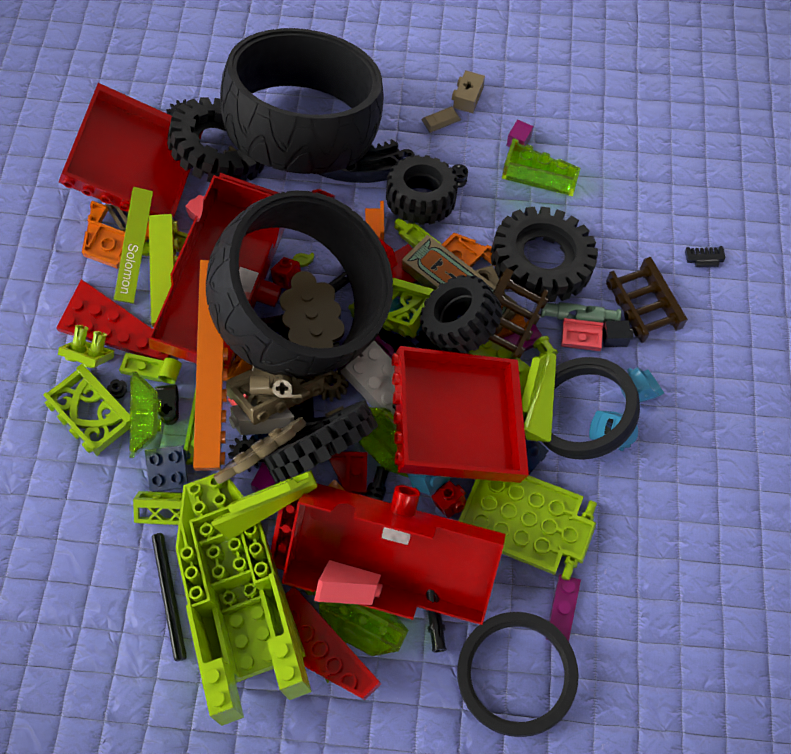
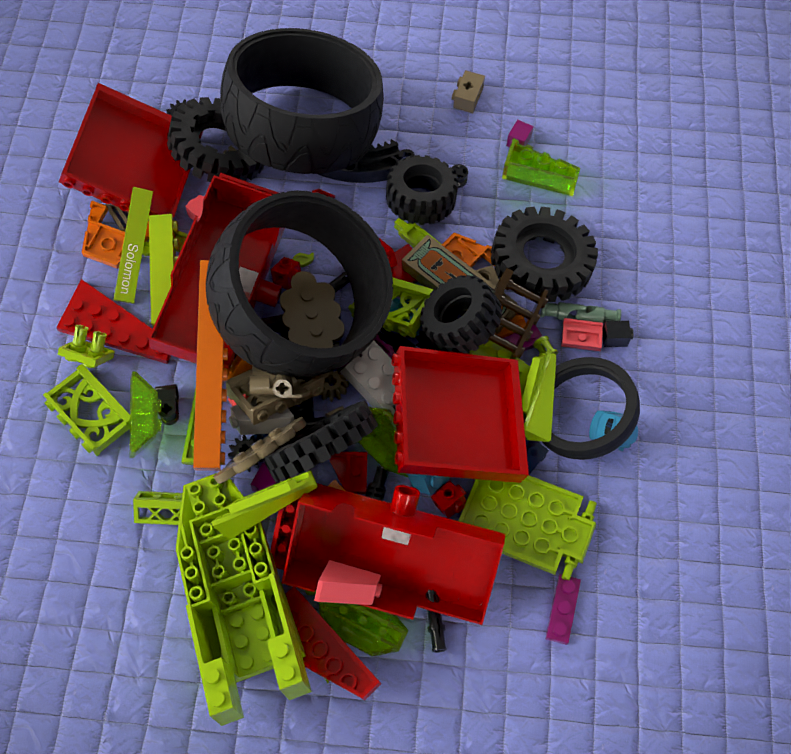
(117, 393): black plate -> none
(151, 369): lime plate -> none
(167, 467): dark blue hinge -> none
(169, 598): black axle -> none
(375, 219): orange panel -> none
(440, 119): dark tan tile -> none
(568, 658): black tyre -> none
(645, 383): dark azure helmet -> none
(657, 286): dark brown fence -> none
(705, 259): black piece -> none

